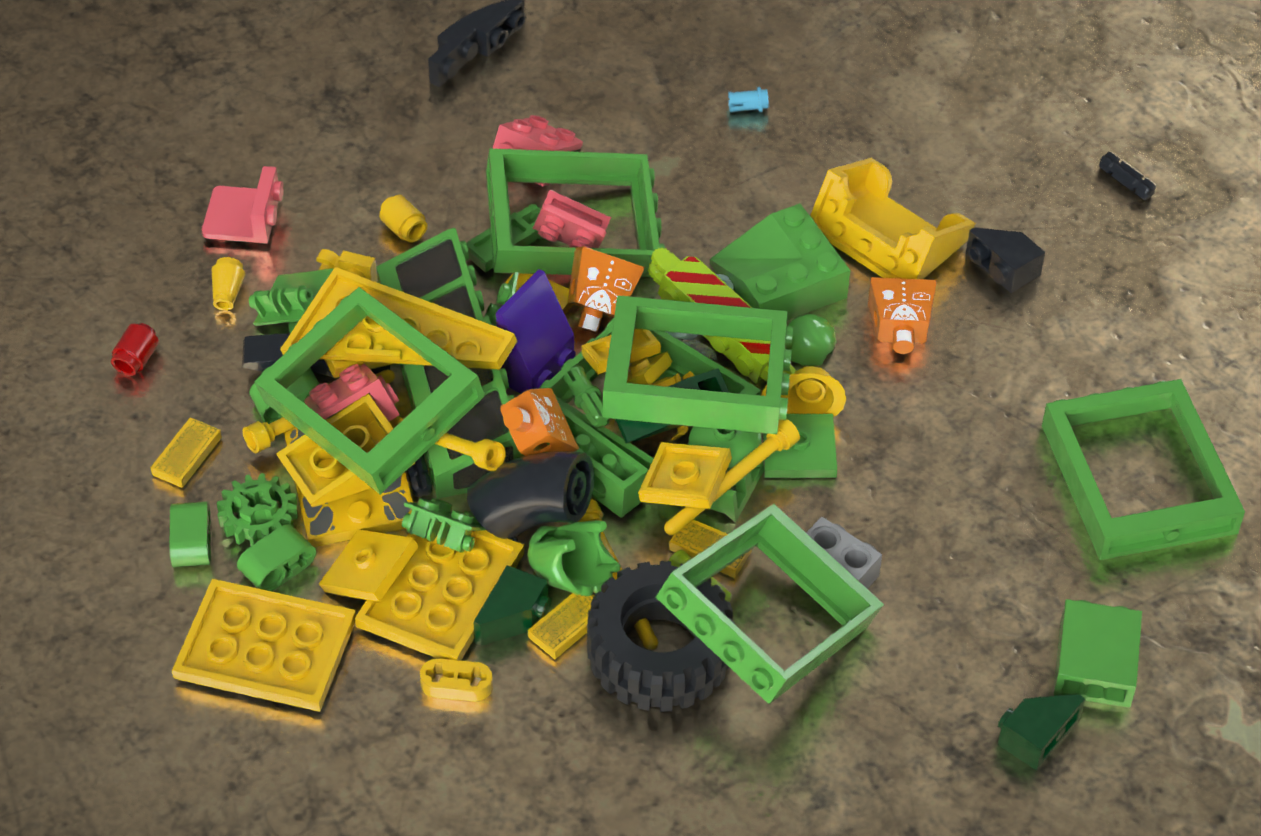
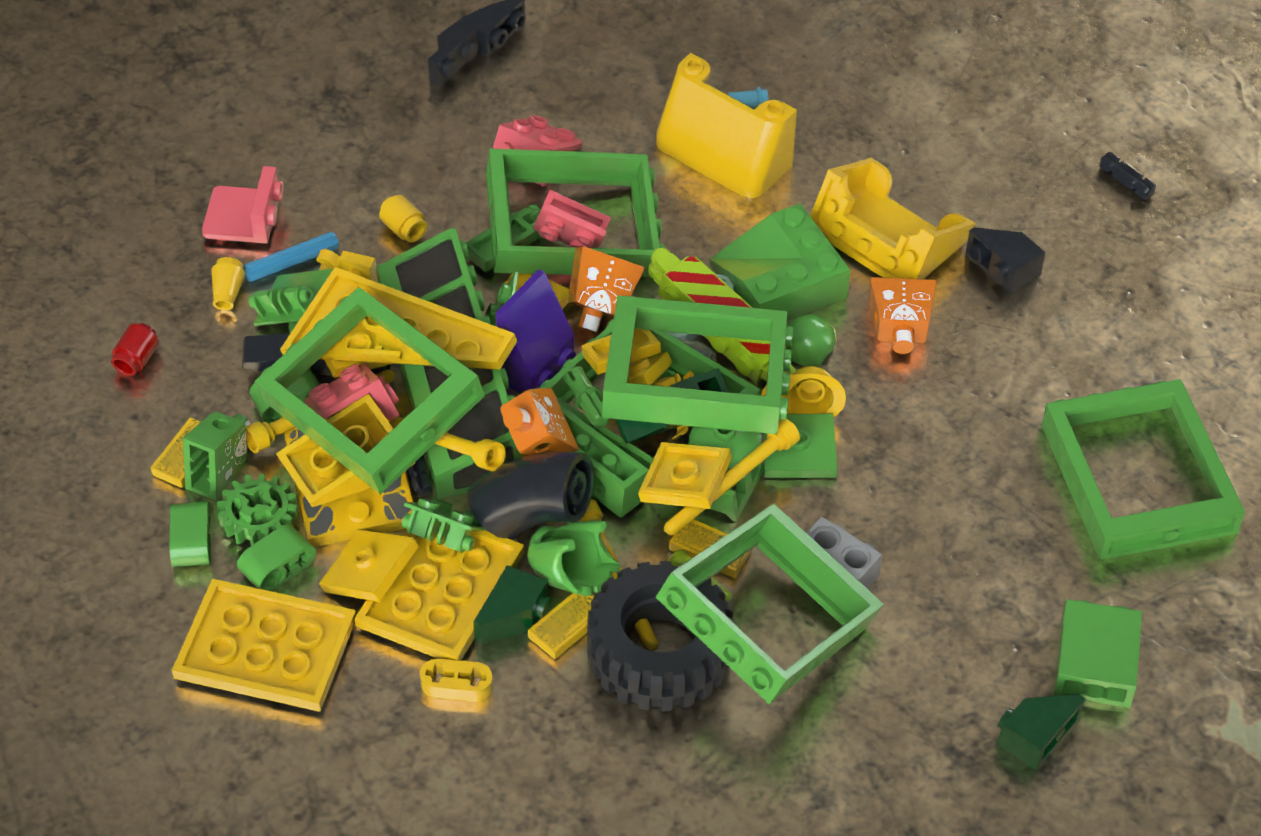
(214, 453): none -> bright green torso
(290, 256): none -> dark azure axle
(724, 137): none -> yellow windscreen

